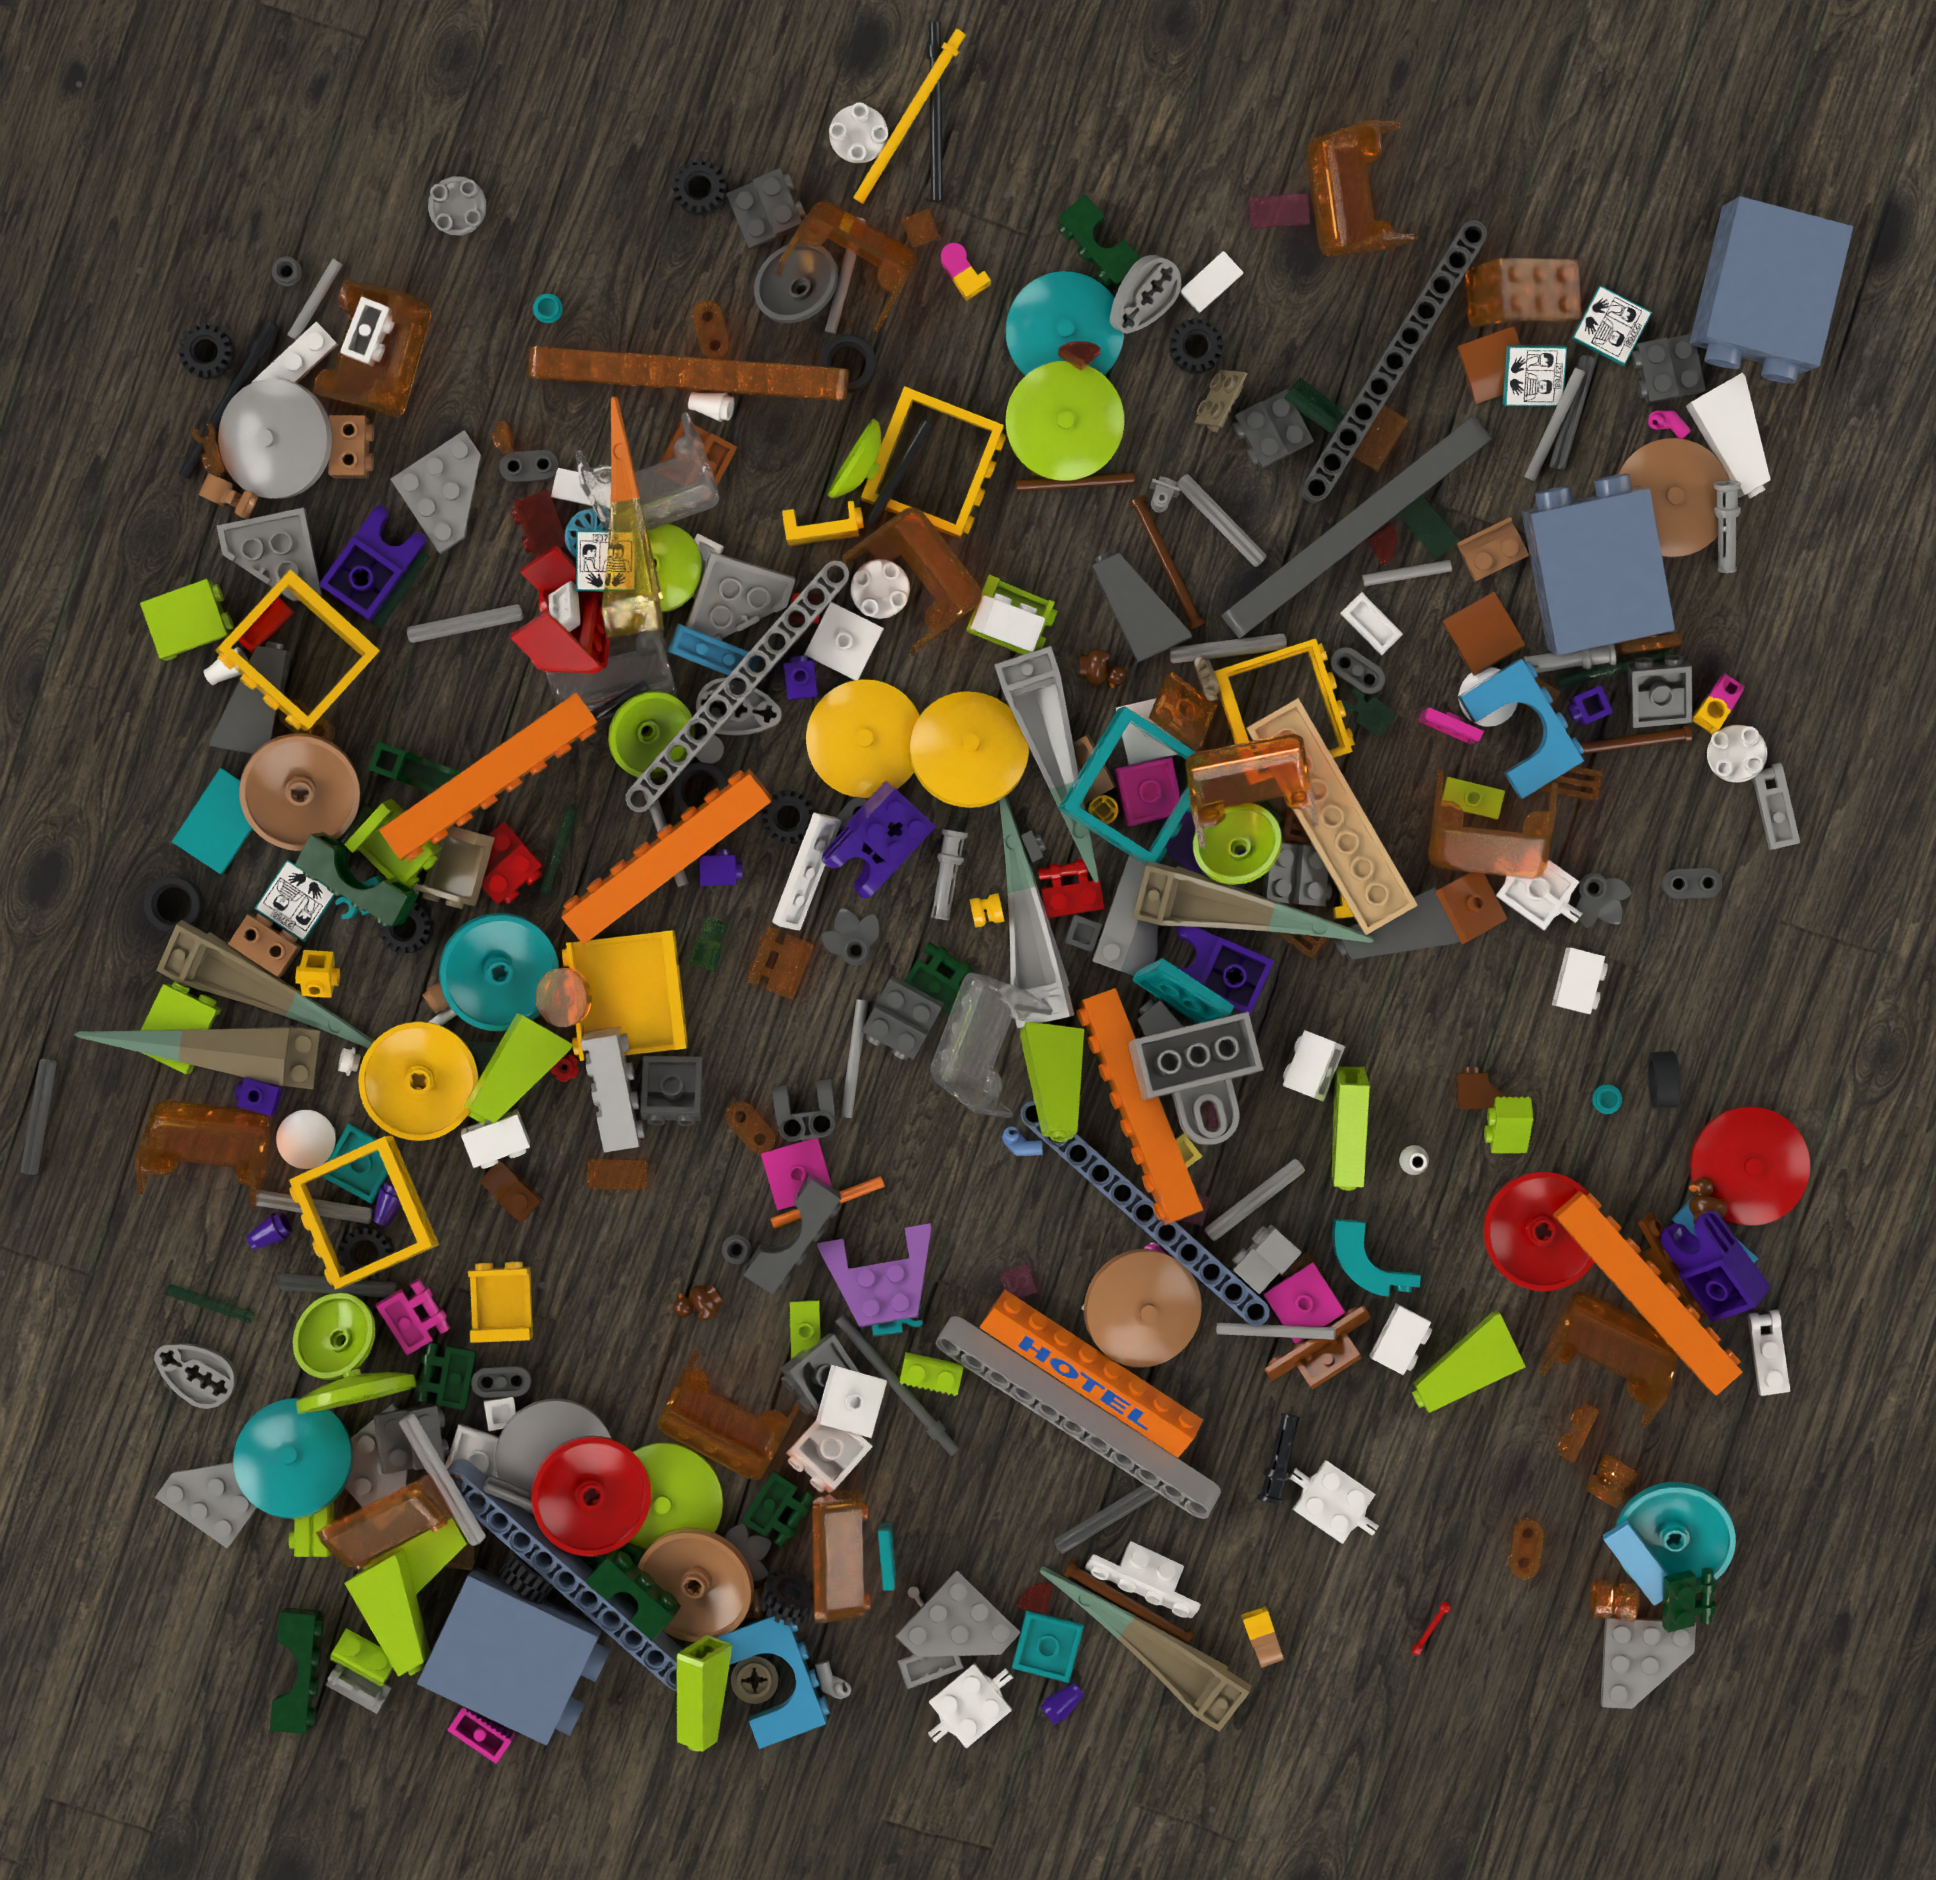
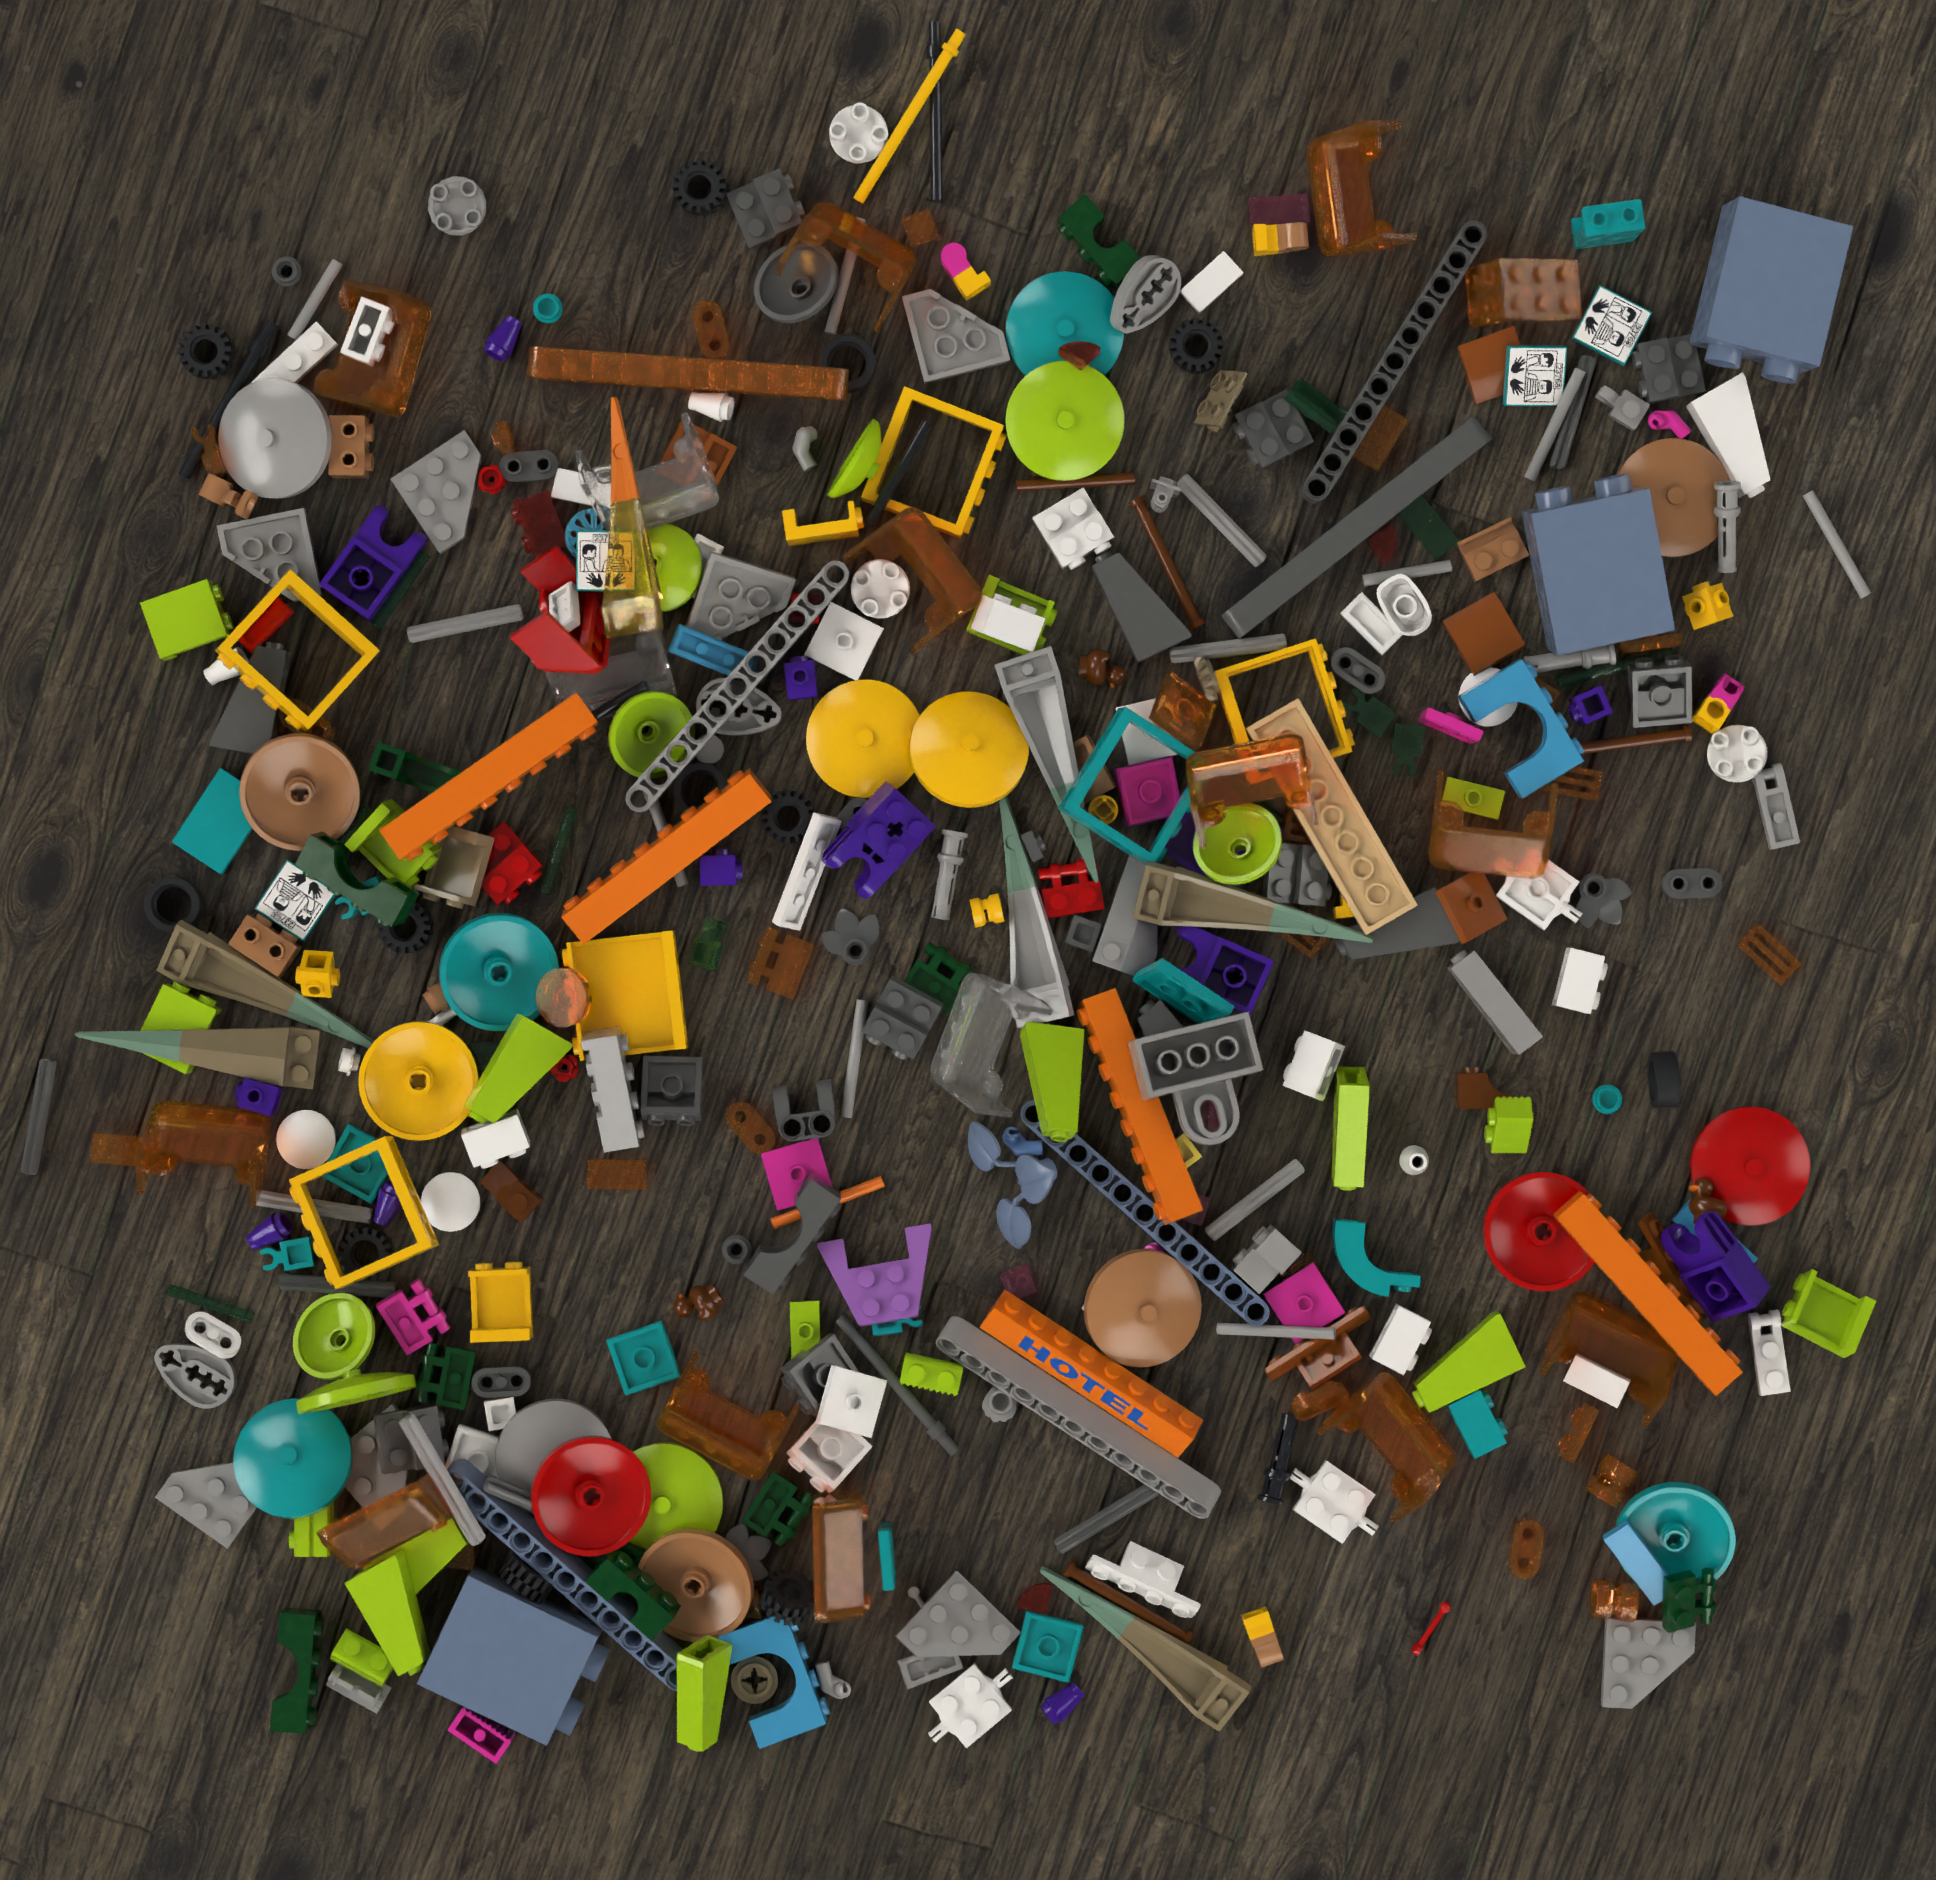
(114, 1148): none -> clear orange slope
(214, 1334): none -> white plate
(293, 1254): none -> teal plate
(450, 1201): none -> white dish
(484, 483): none -> red plate
(503, 338): none -> dark purple cone
(643, 1357): none -> teal tile
(801, 447): none -> light grey arm
(951, 338): none -> light grey plate
(999, 1405): none -> light grey animal
(1033, 1175): none -> sand blue plant
(1074, 529): none -> white plate
(1279, 238): none -> leg
(1319, 1401): none -> clear orange plate
(1401, 1437): none -> clear orange windscreen
(1404, 605): none -> white piece
(1407, 743): none -> clear green plate
(1477, 1424): none -> teal piece
(1494, 1002): none -> light grey slope
(1597, 1380): none -> white tile
(1608, 224): none -> teal panel
(1626, 408): none -> light grey plate
(1707, 605): none -> yellow brick
(1788, 971): none -> clear orange tile
(1827, 1314): none -> lime panel
(1836, 544): none -> light grey bar

